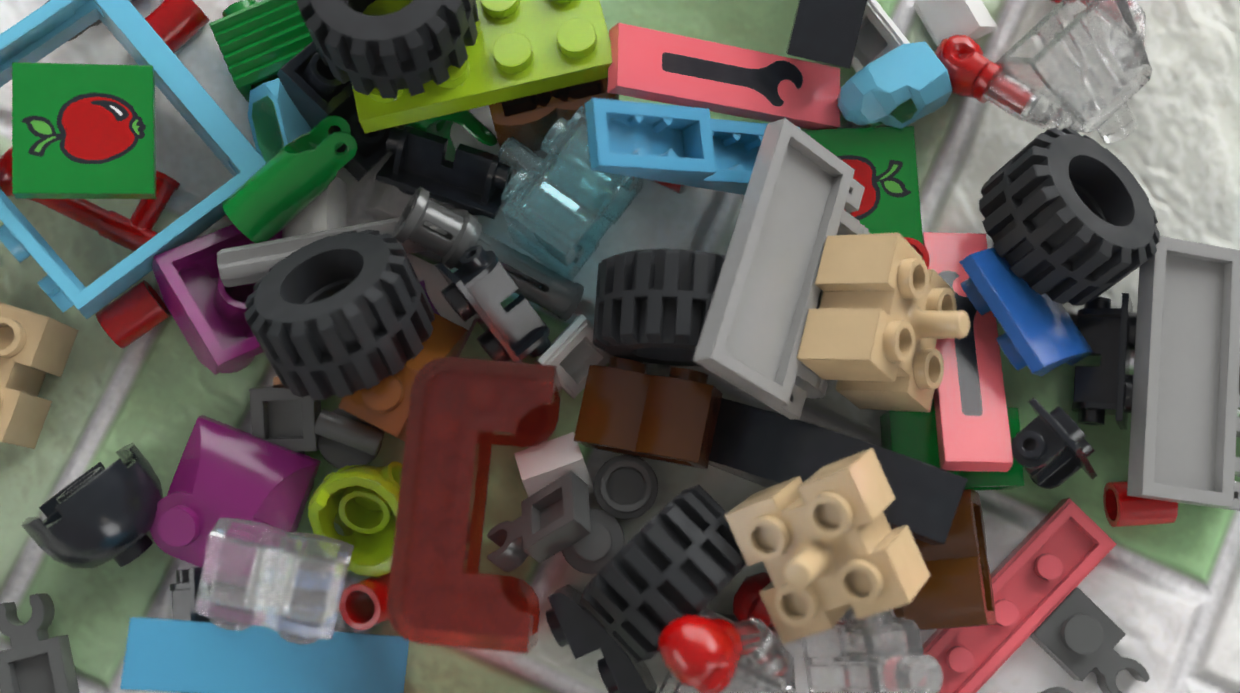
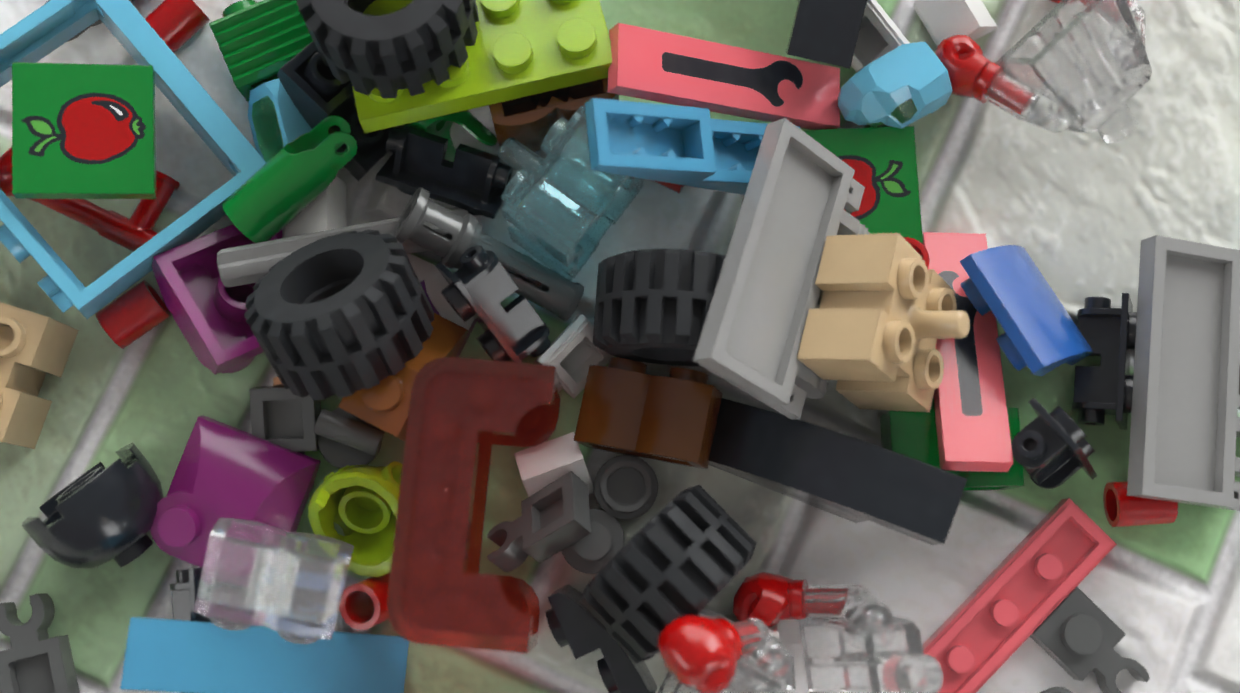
(828, 547): tan brick -> none
(960, 578): reddish brown brick -> none
(1068, 217): black tyre -> none

